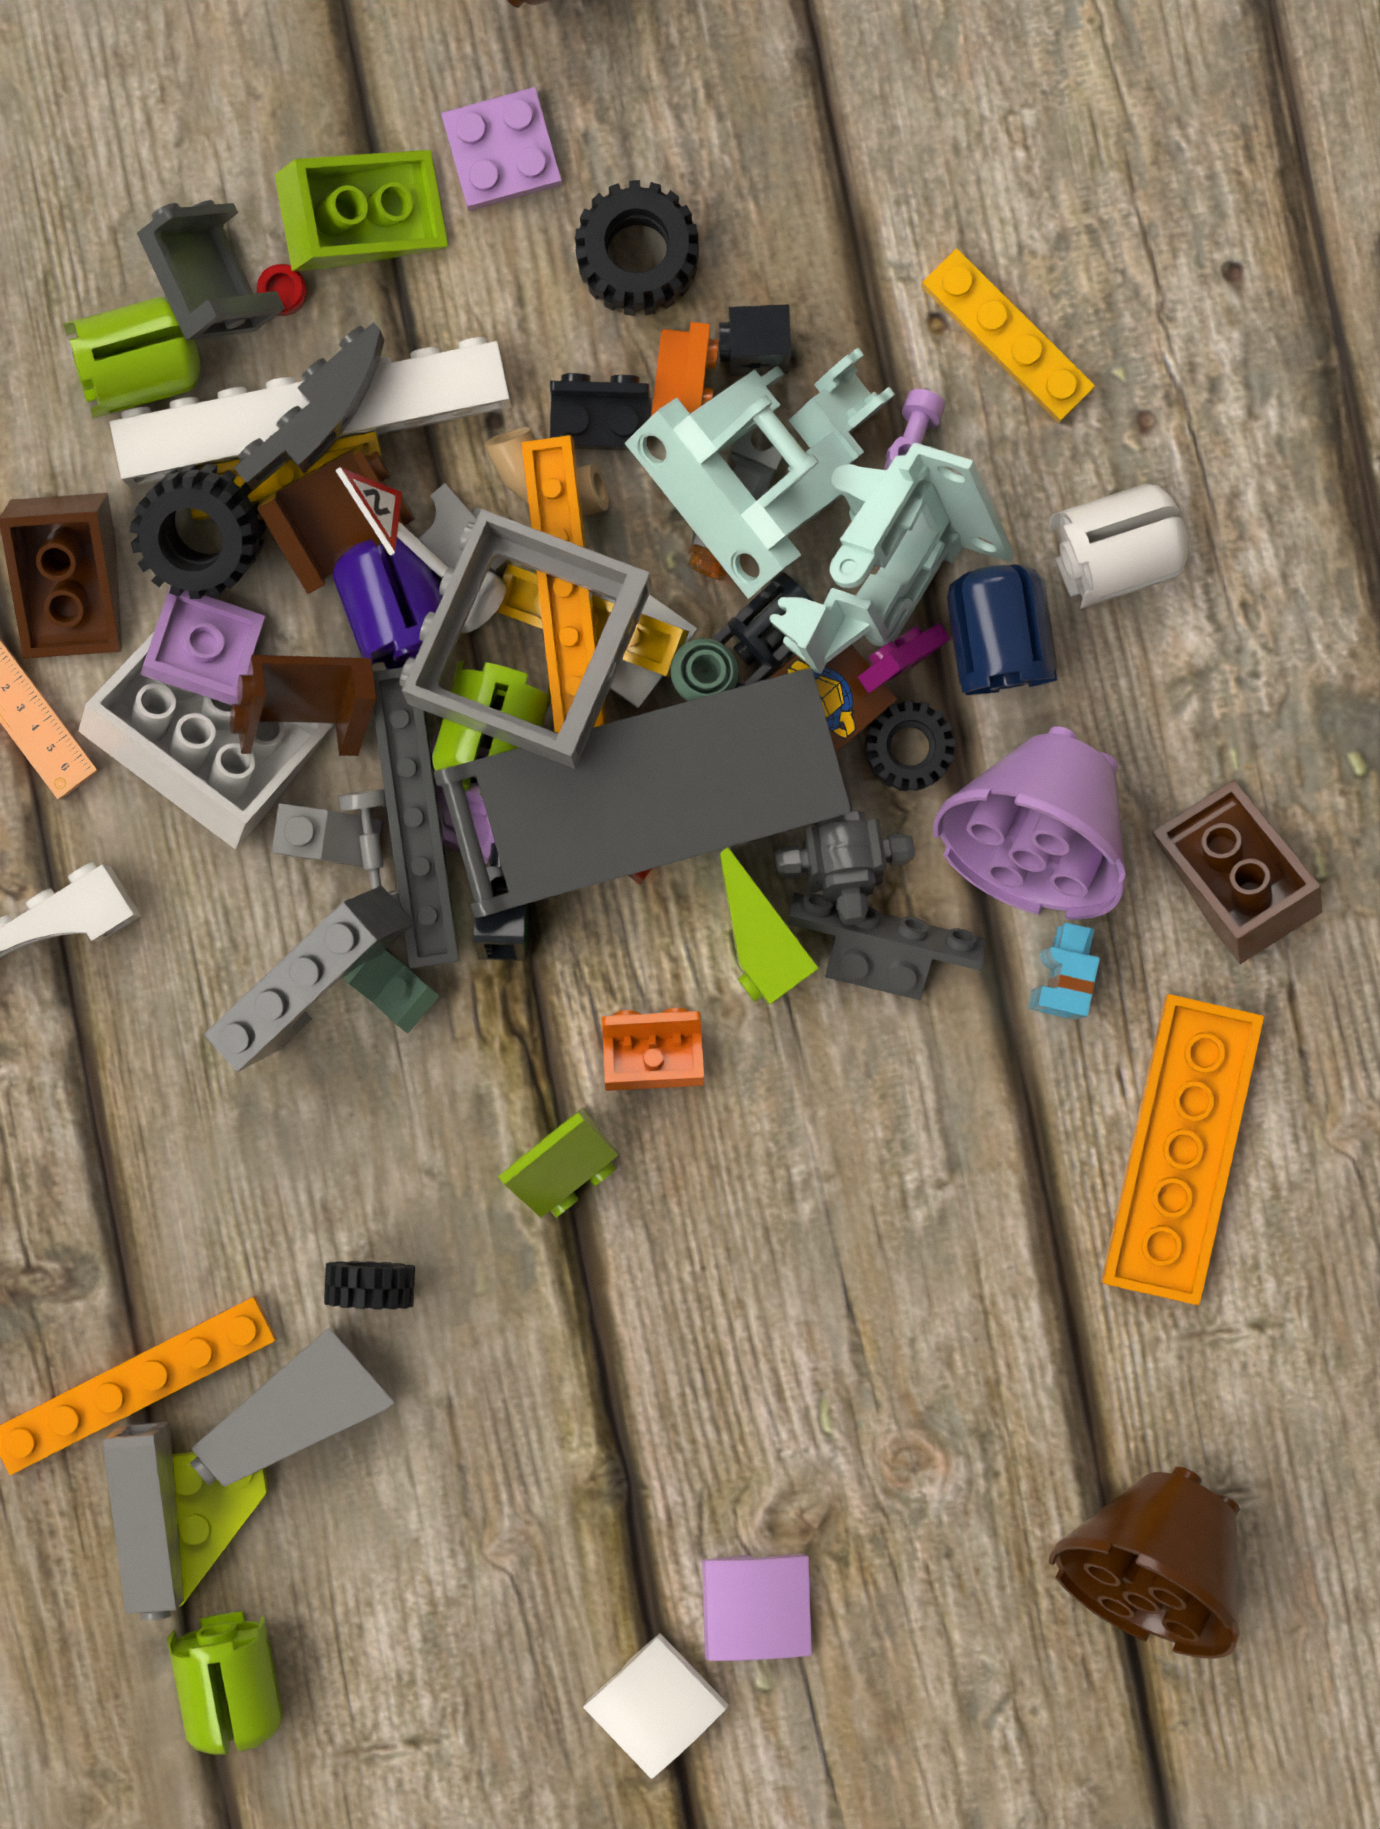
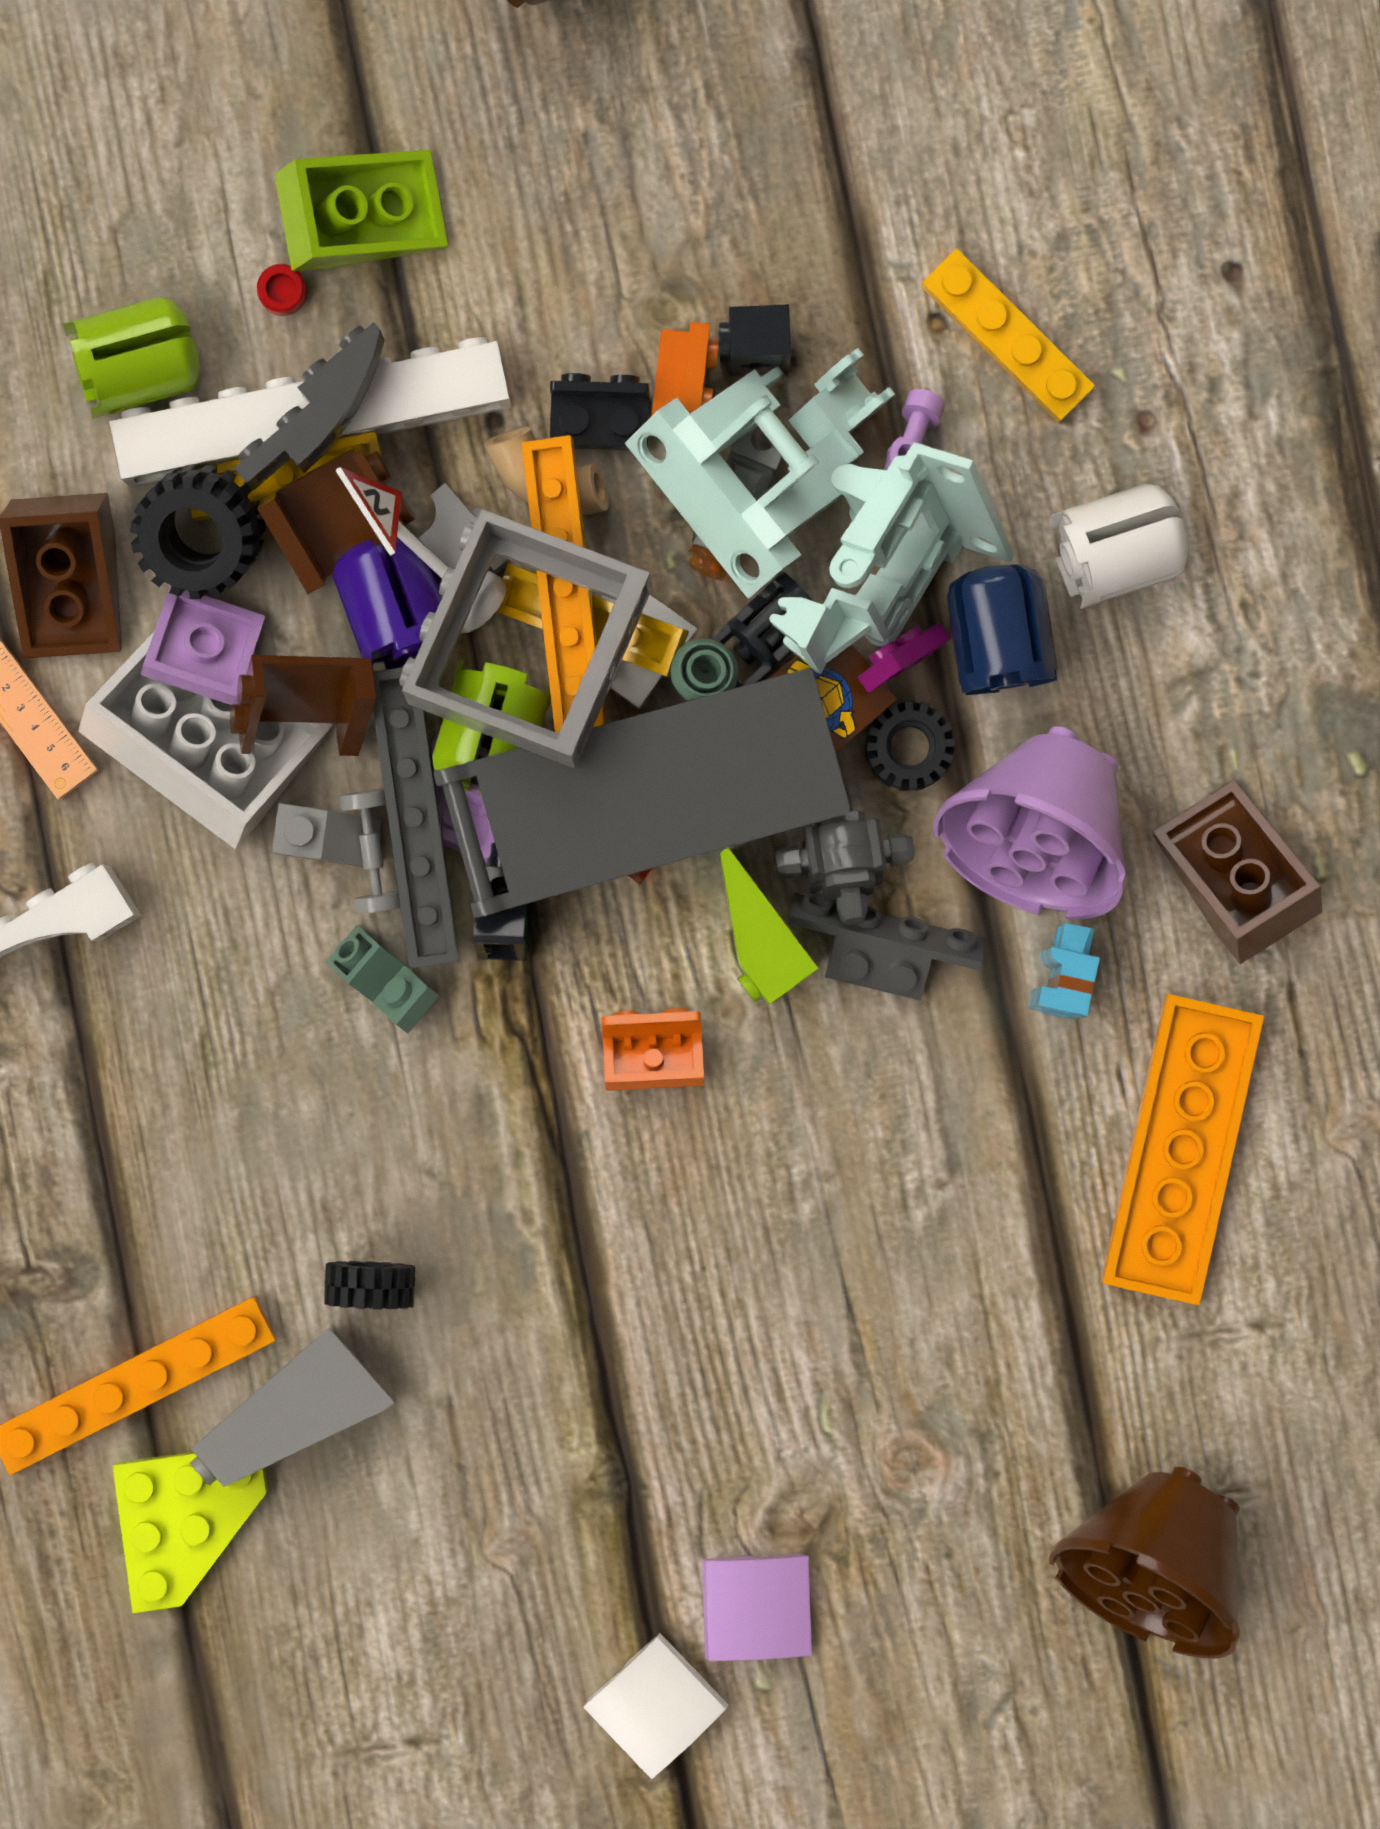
(145, 1517): light grey slope -> none
(203, 272): dark grey panel -> none
(226, 1683): lime cylinder -> none
(278, 1003): arch -> none
(501, 149): lavender plate -> none
(560, 1165): lime slope -> none
(629, 208): black tyre -> none

